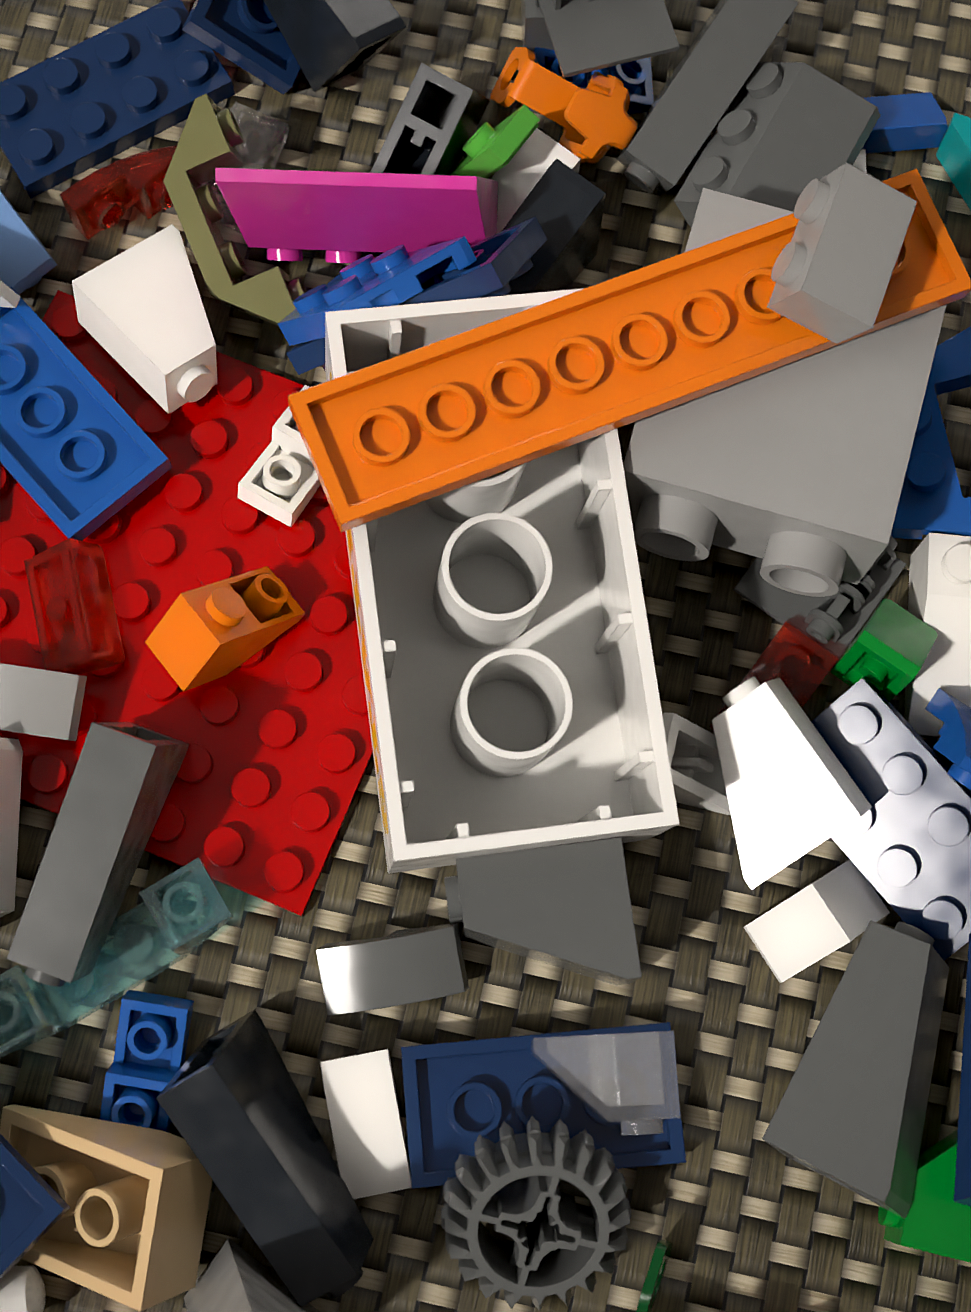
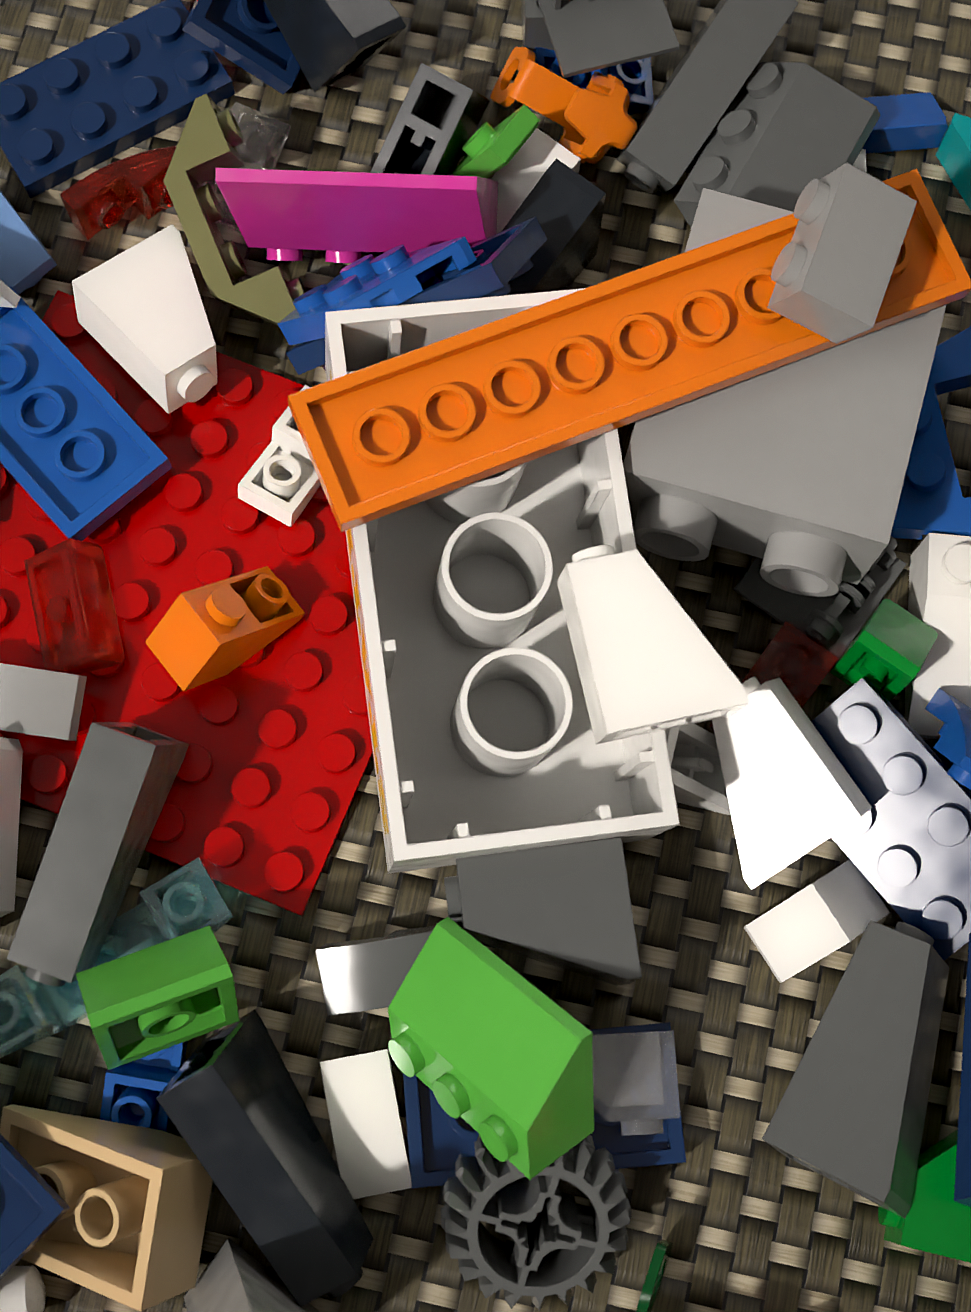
(159, 997): none -> bright green slope
(494, 1050): none -> bright green slope
(639, 649): none -> white slope

